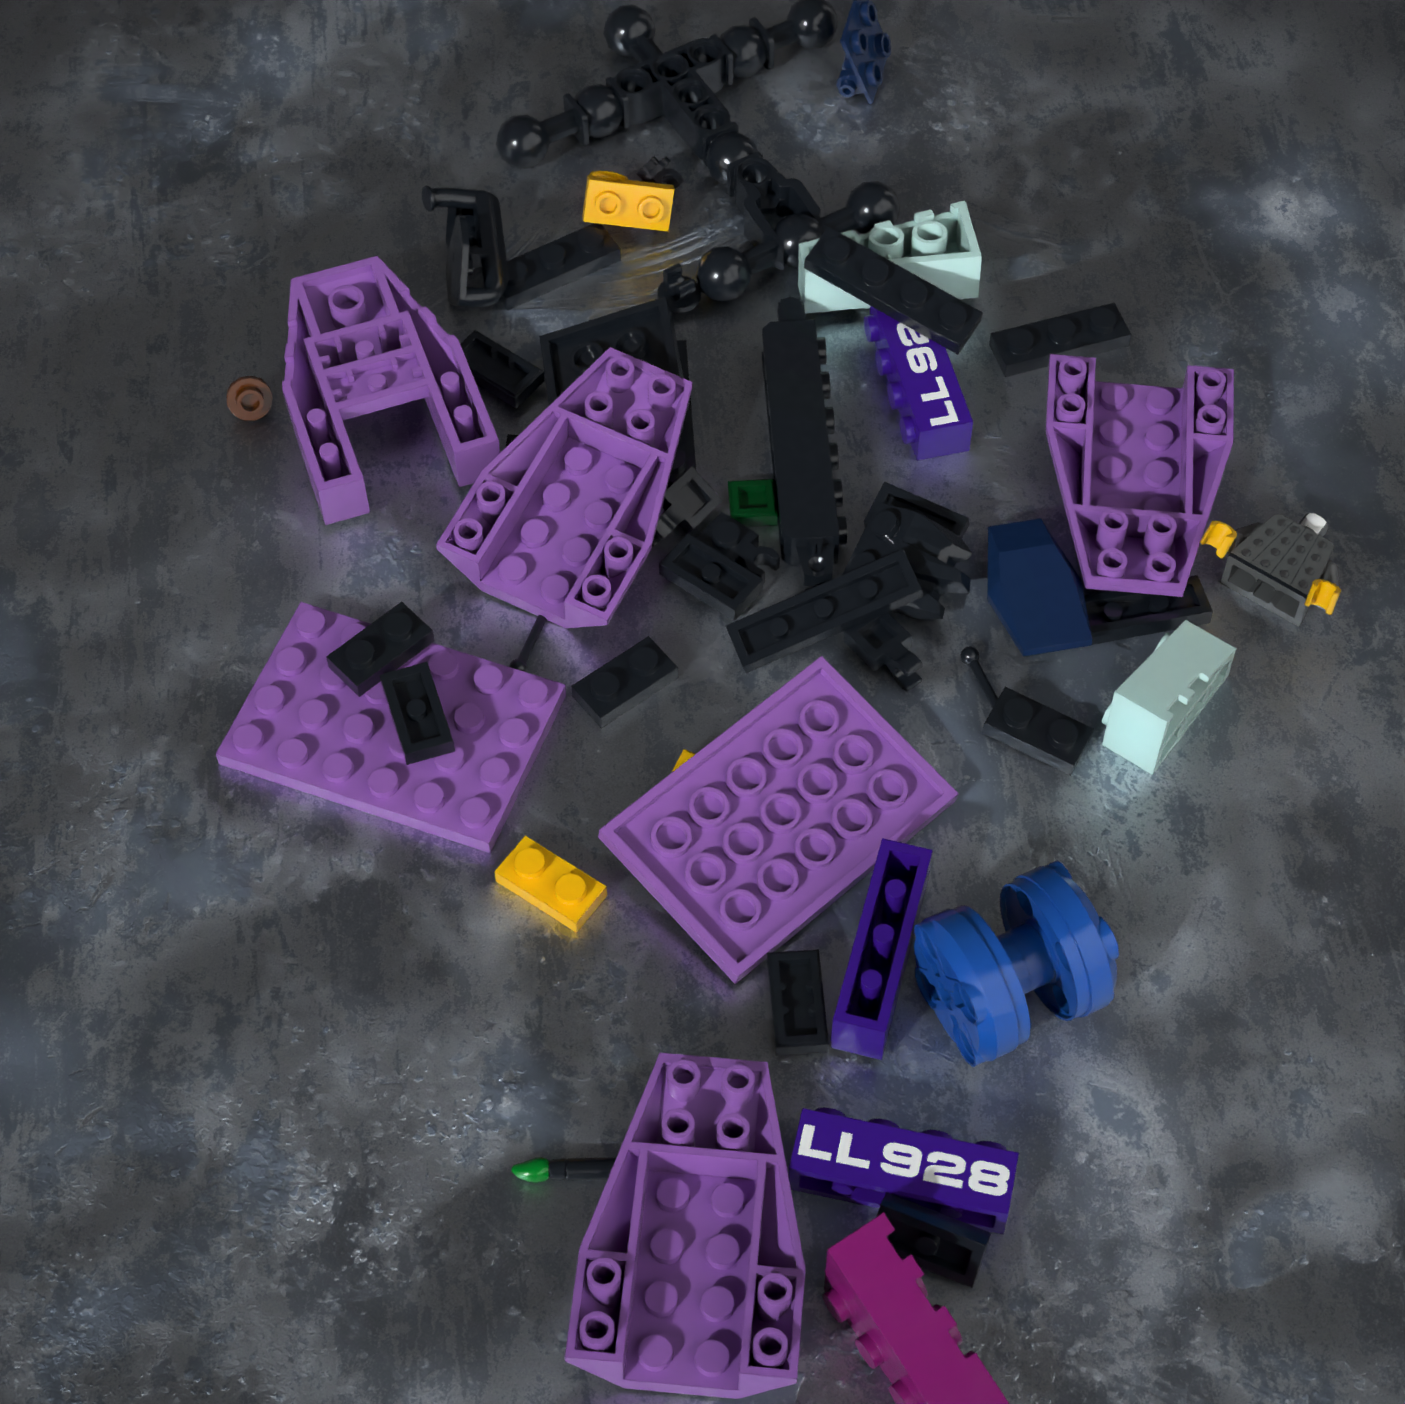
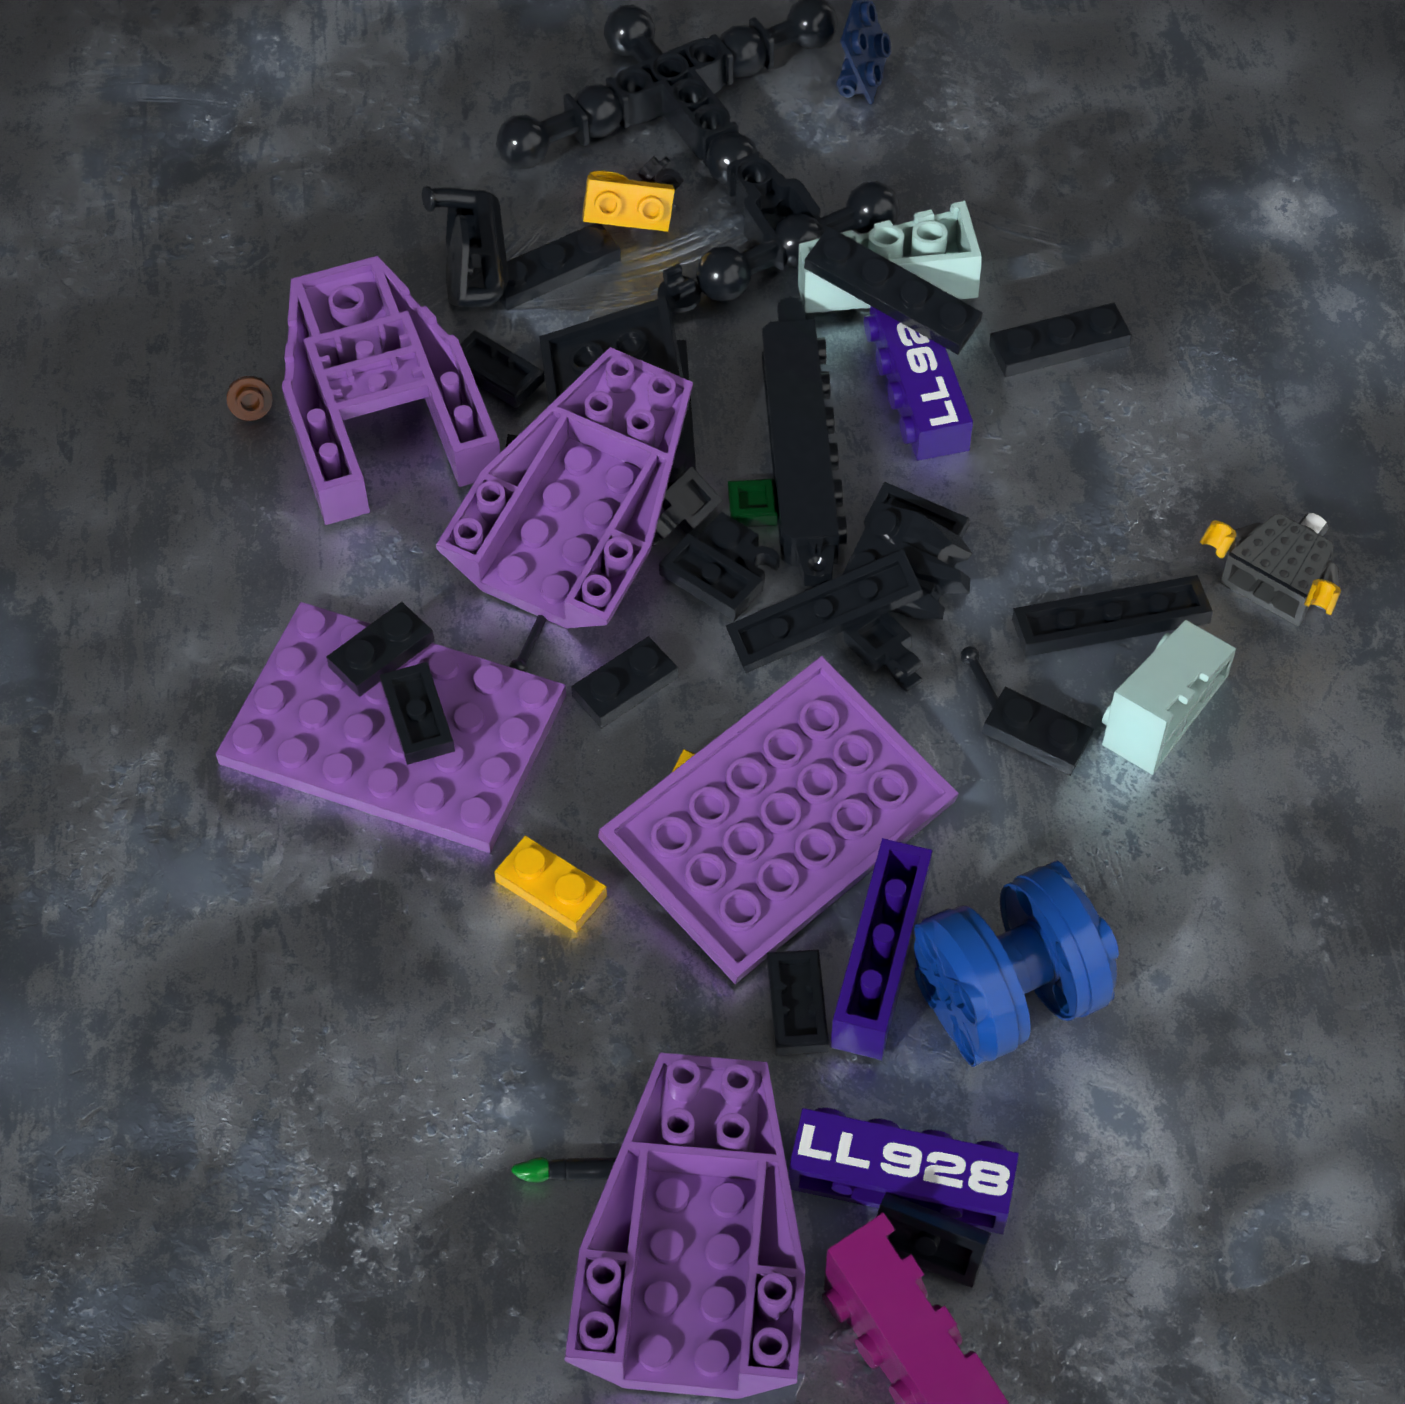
(1035, 589): dark blue piece -> none
(1138, 470): medium lavender wedge -> none

